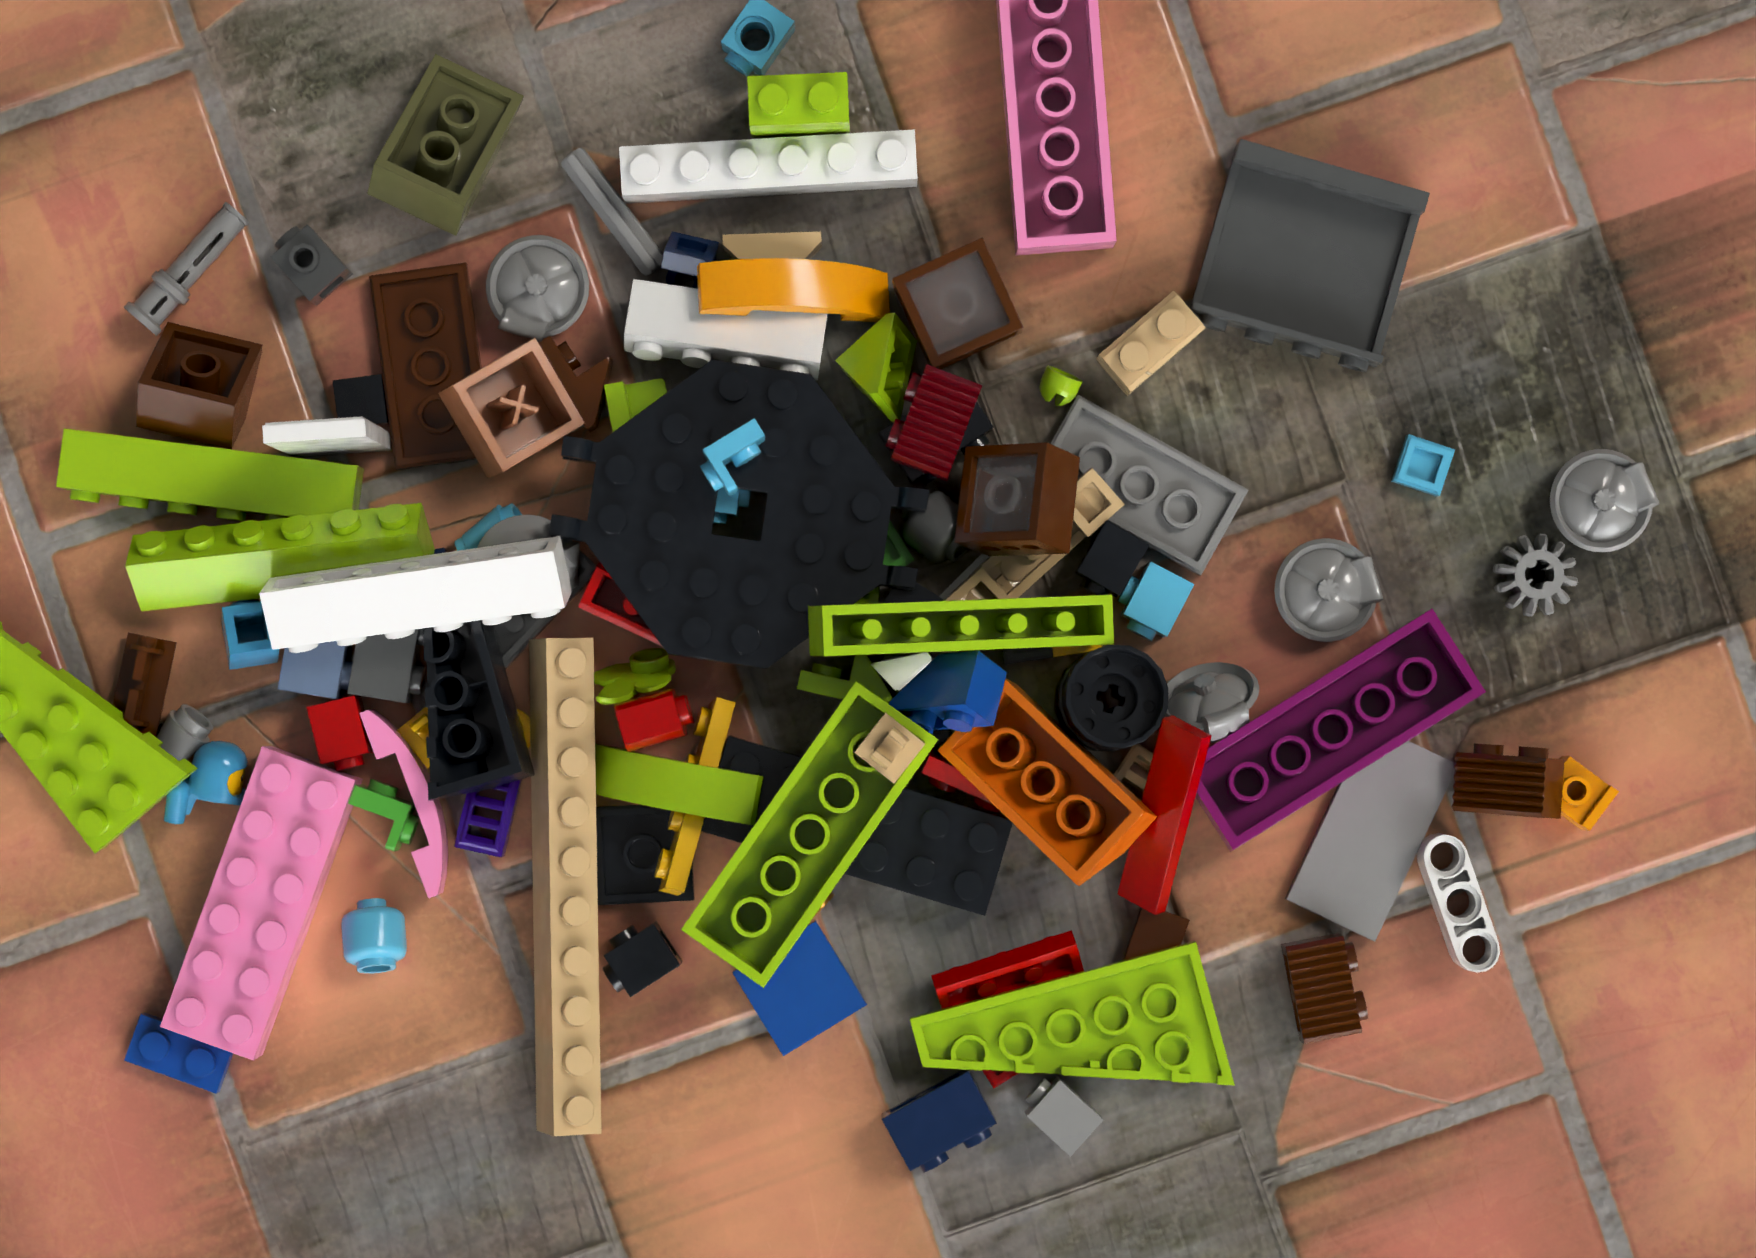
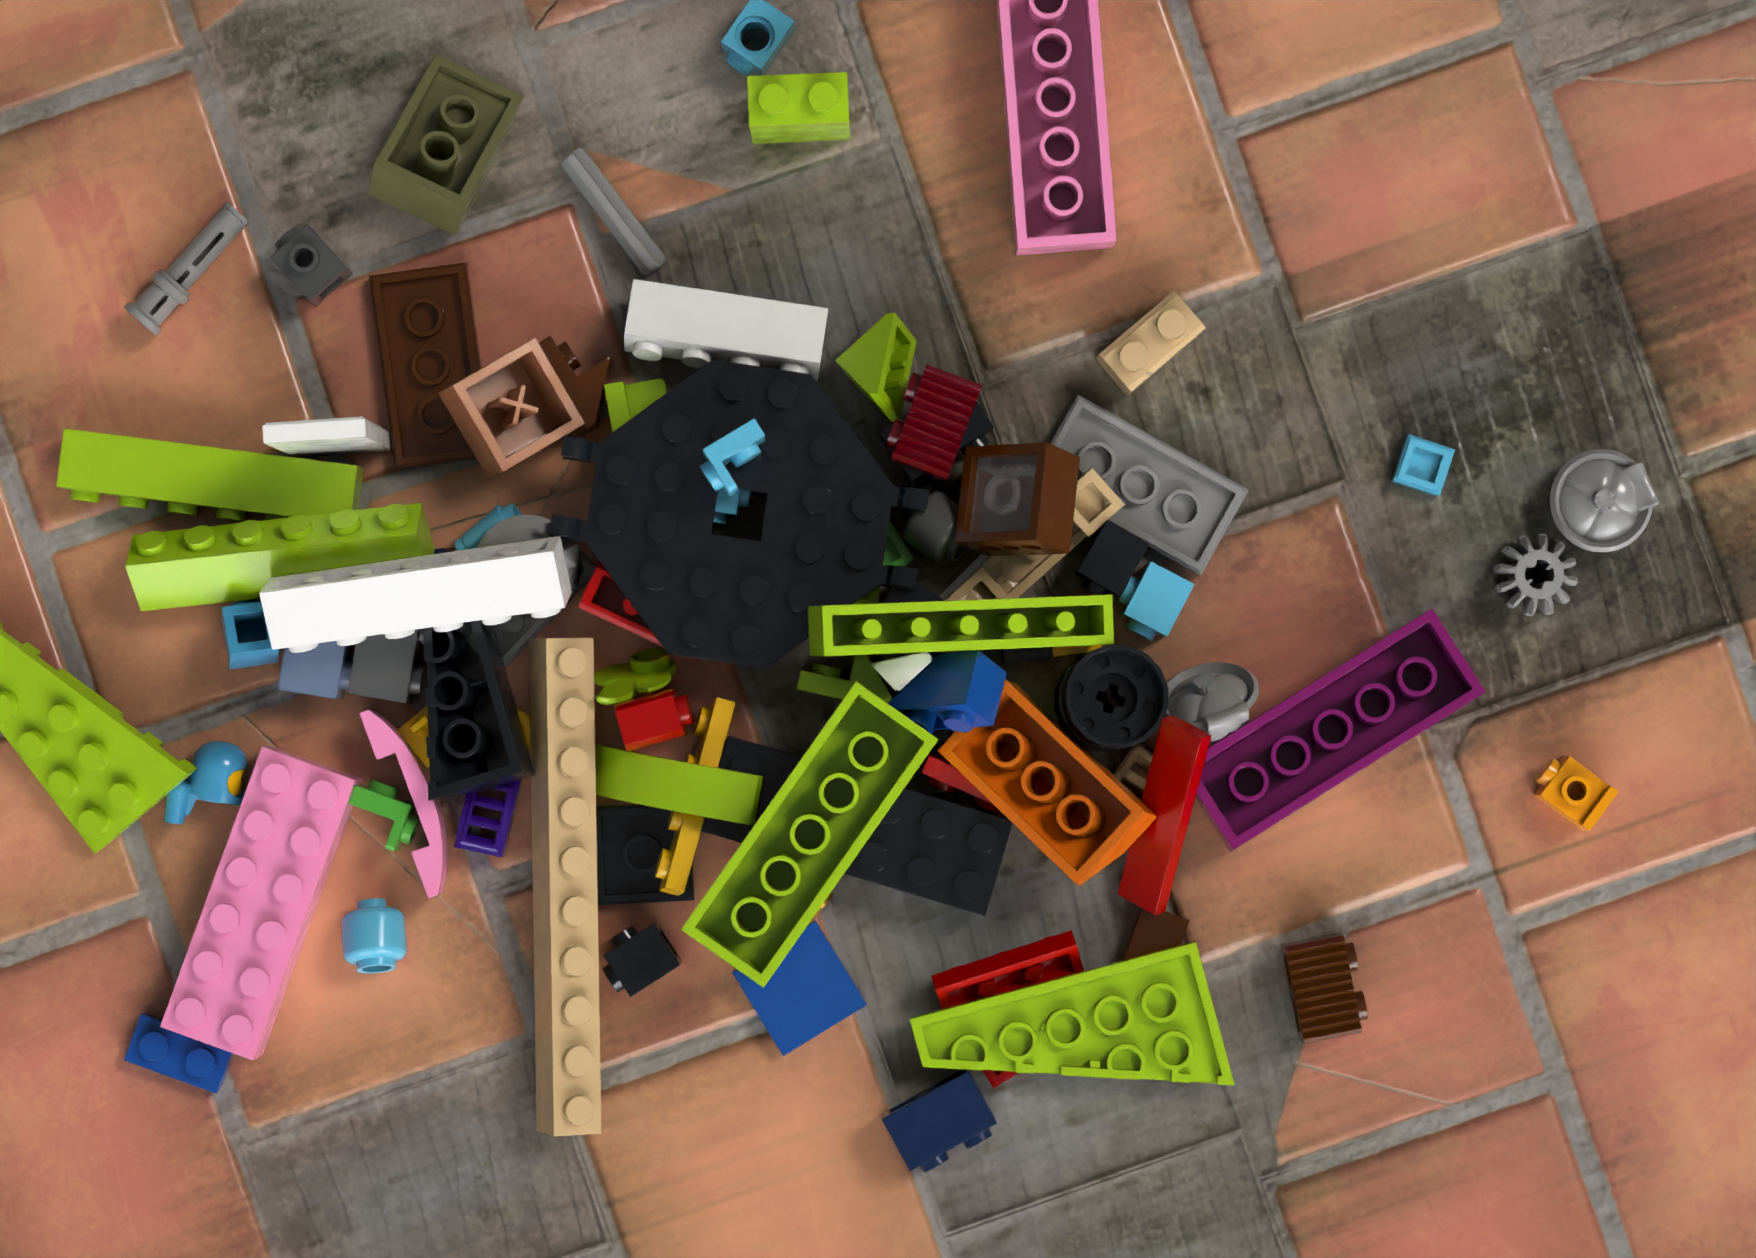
(144, 681): reddish brown hinge -> none
(184, 732): light grey cone -> none
(198, 385): reddish brown slope -> none
(340, 732): red brick -> none
(361, 397): black tile -> none
(537, 287): light grey piece -> none
(685, 253): dark blue tile -> none
(768, 166): white brick -> none
(773, 245): tan slope -> none
(792, 286): light orange slope -> none
(889, 748): tan tile -> none
(957, 305): piece -> none
(1059, 383): lime hinge -> none
(1061, 1114): light grey brick -> none
(1307, 255): dark grey panel -> none
(1326, 589): light grey piece -> none
(1371, 838): light grey tile -> none
(1475, 919): white beam -> none
(1508, 784): reddish brown brick -> none

